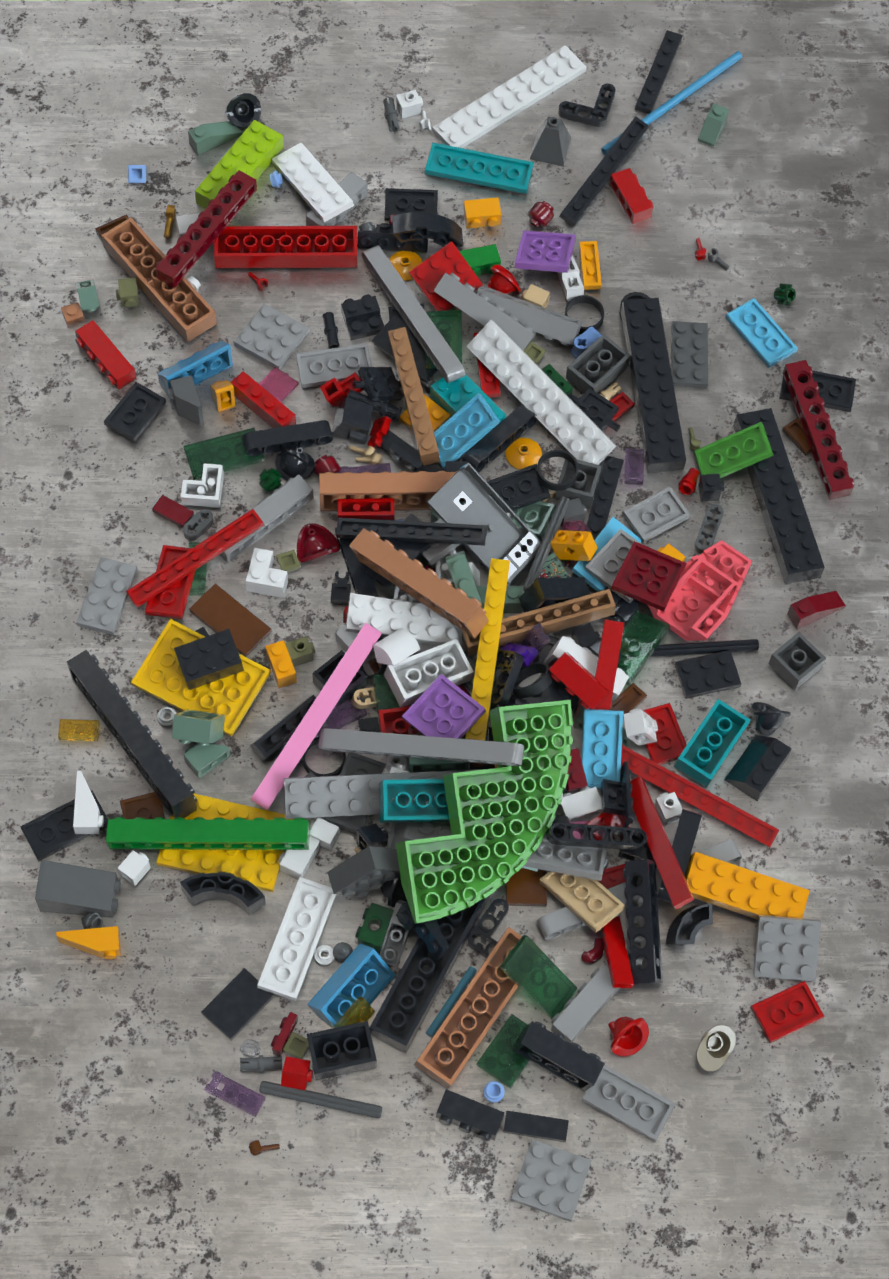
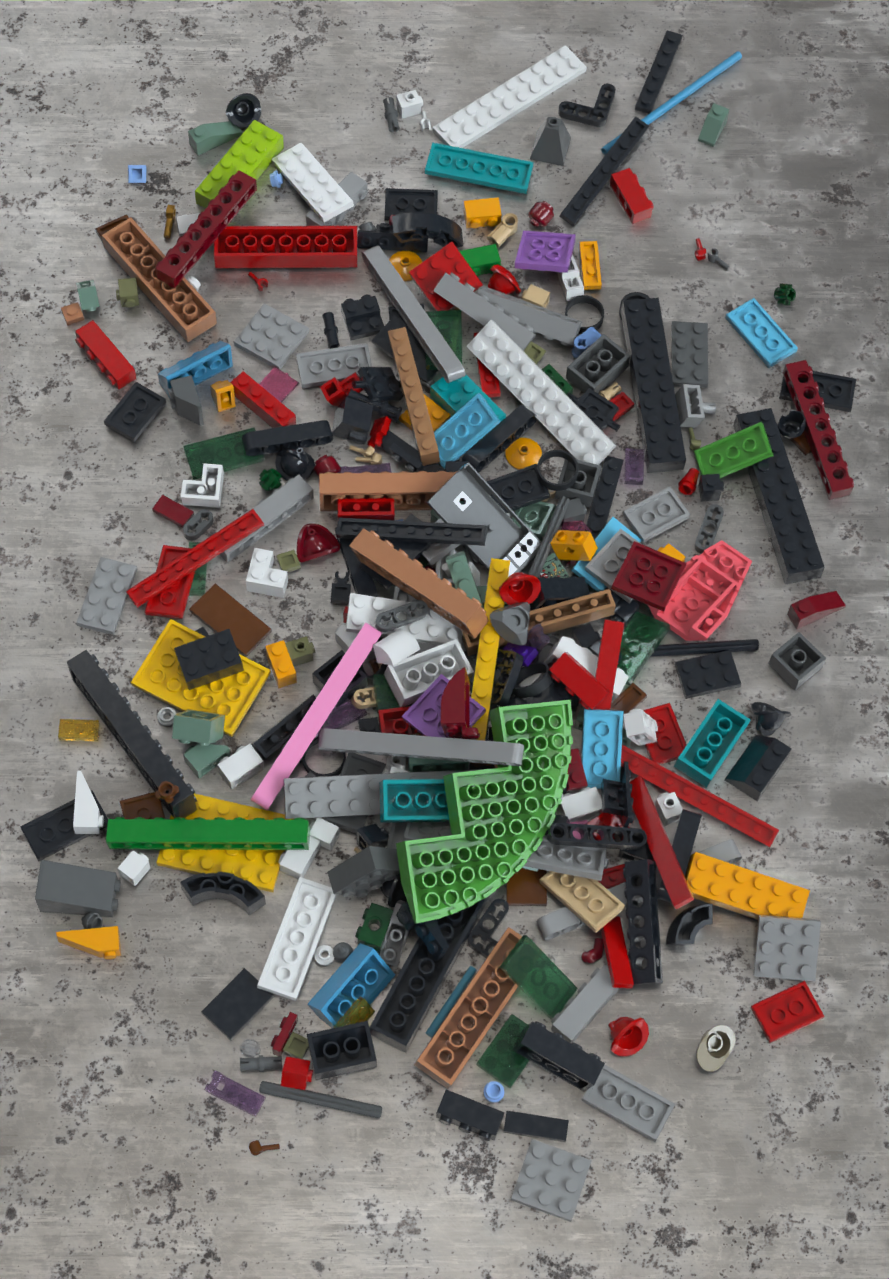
(167, 786): none -> reddish brown plate
(240, 766): none -> white brick
(407, 609): none -> dark grey beam
(456, 708): none -> dark red piece
(503, 231): none -> tan piece
(512, 622): none -> dark grey hat
(520, 588): none -> red helmet
(691, 407): none -> light grey brick
(792, 424): none -> black hair

